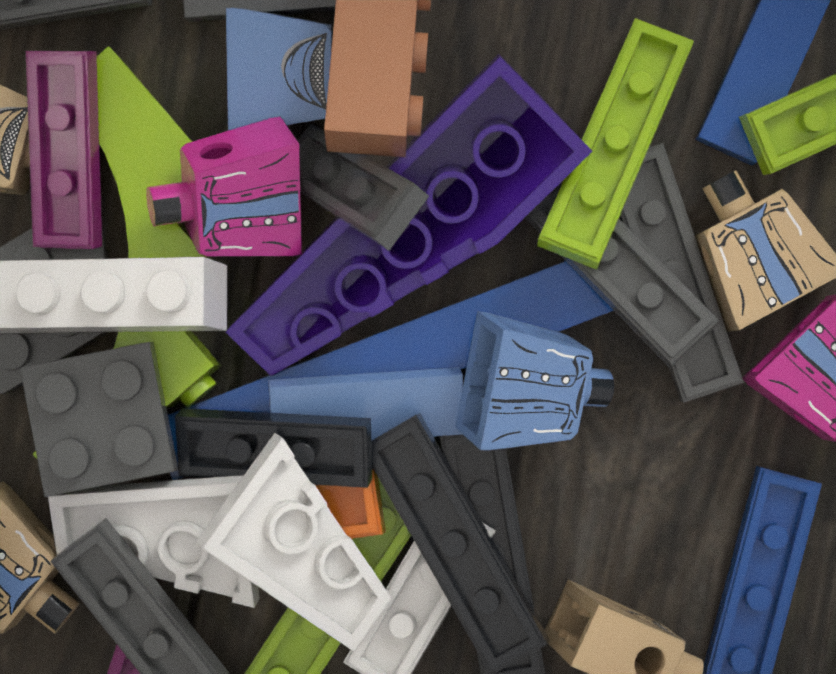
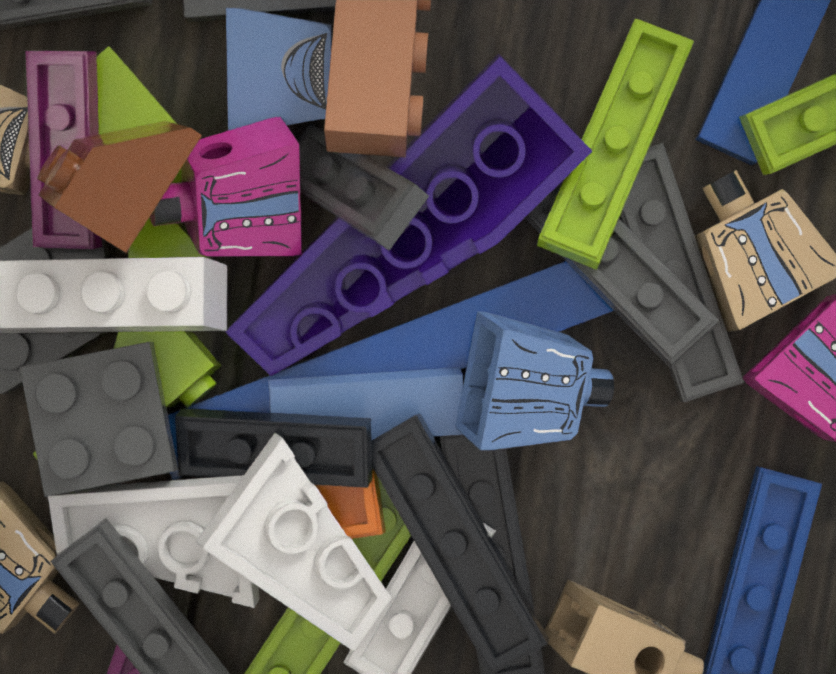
(116, 177): none -> dark orange slope

